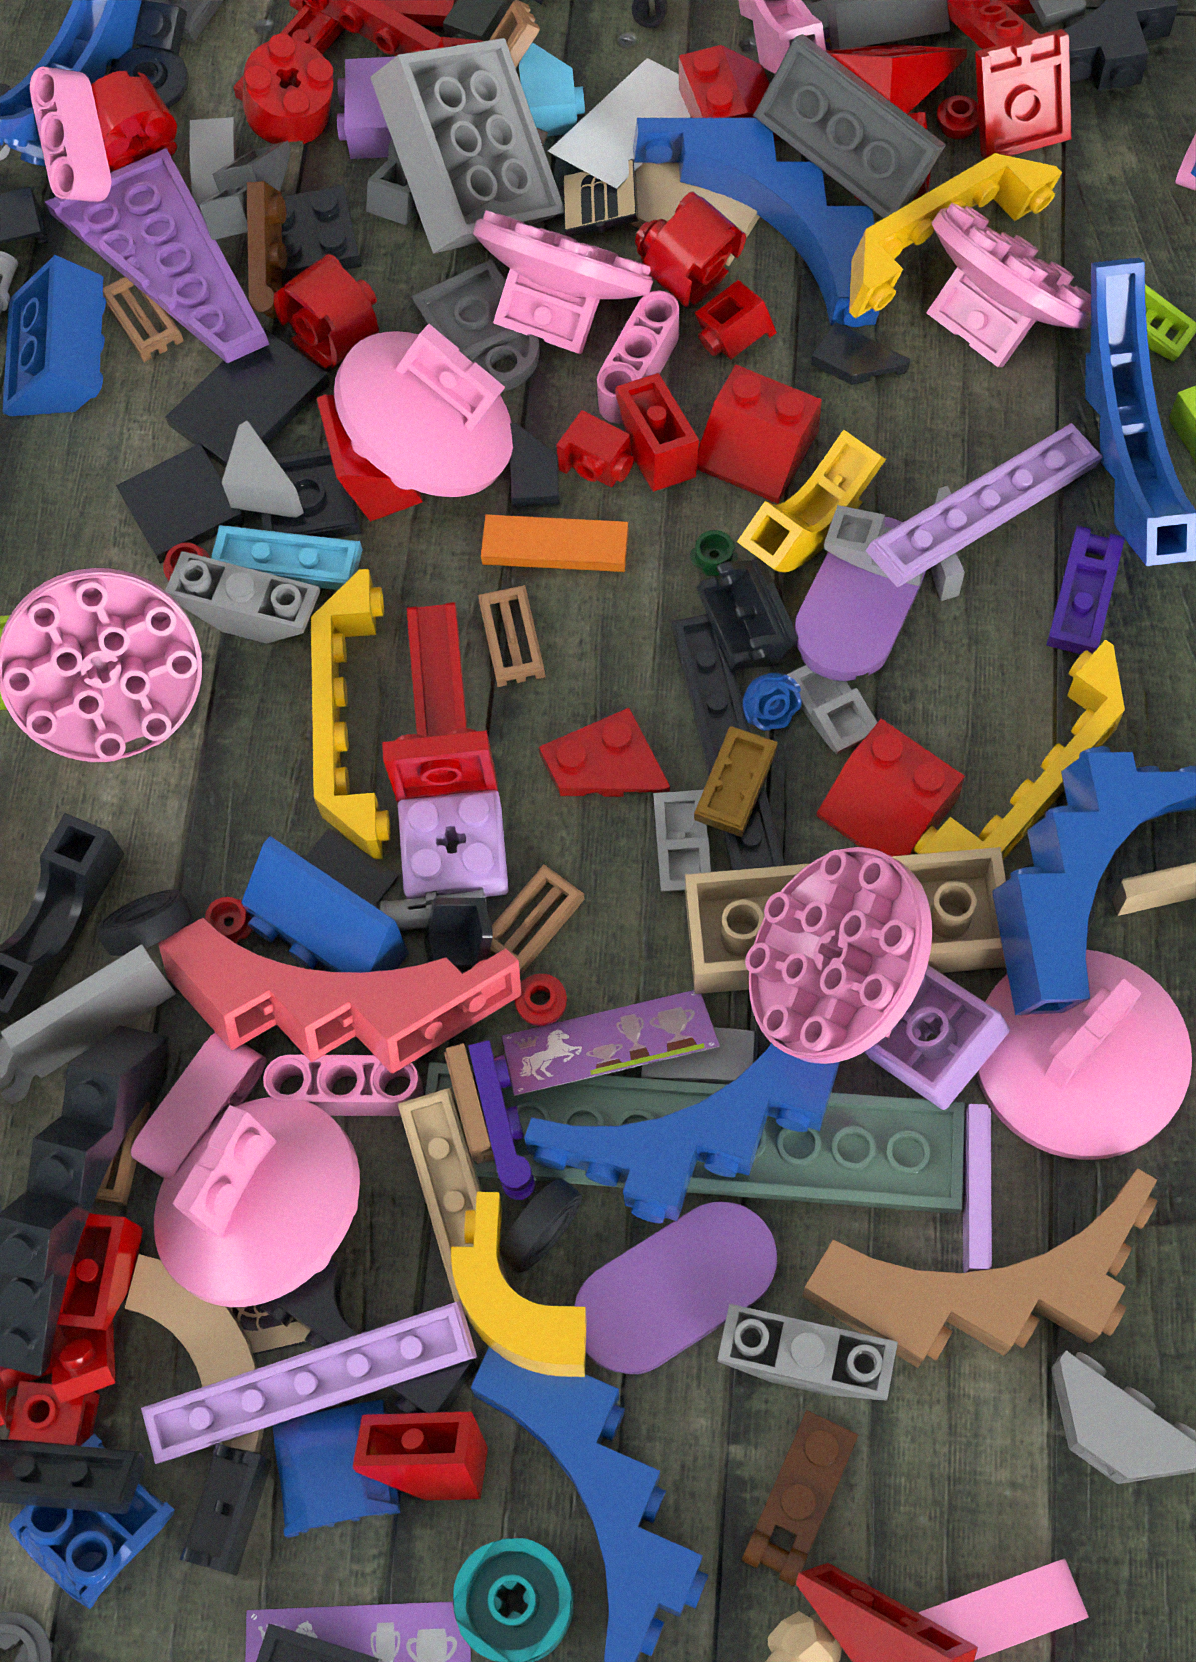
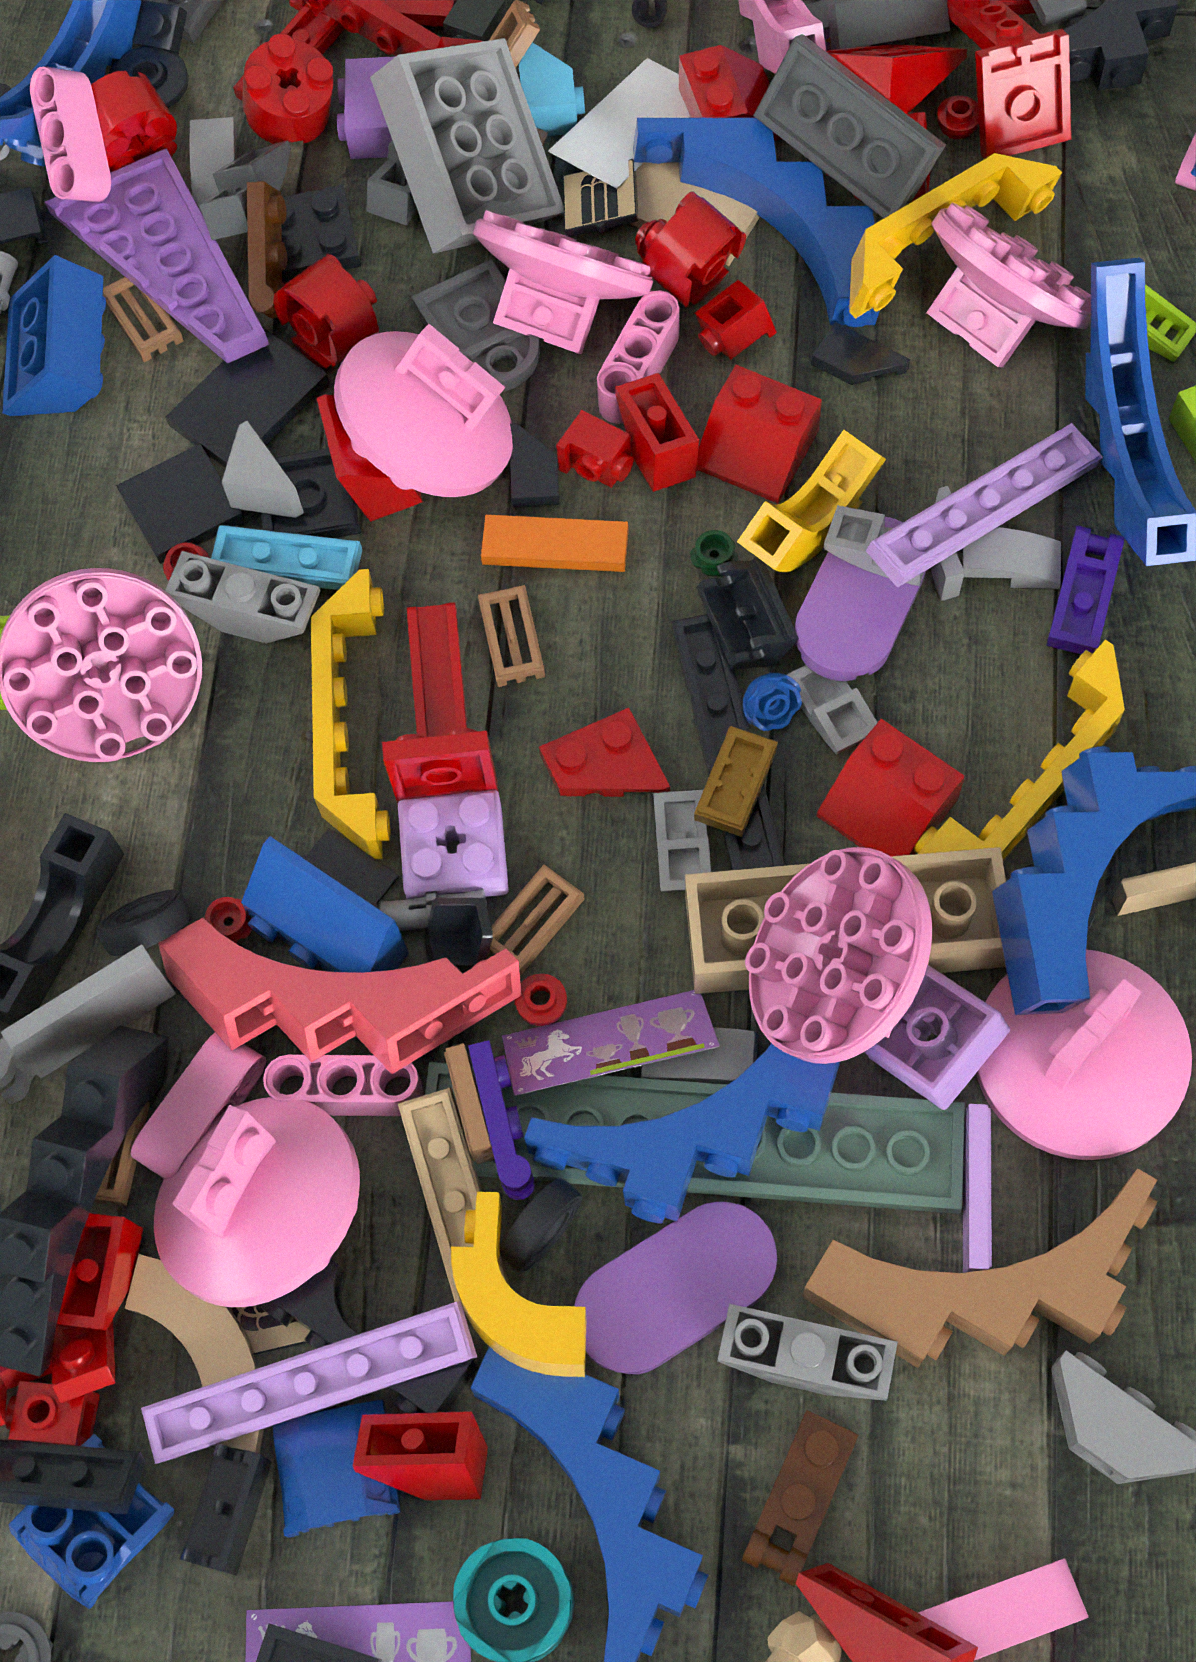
(1015, 554): none -> light grey slope

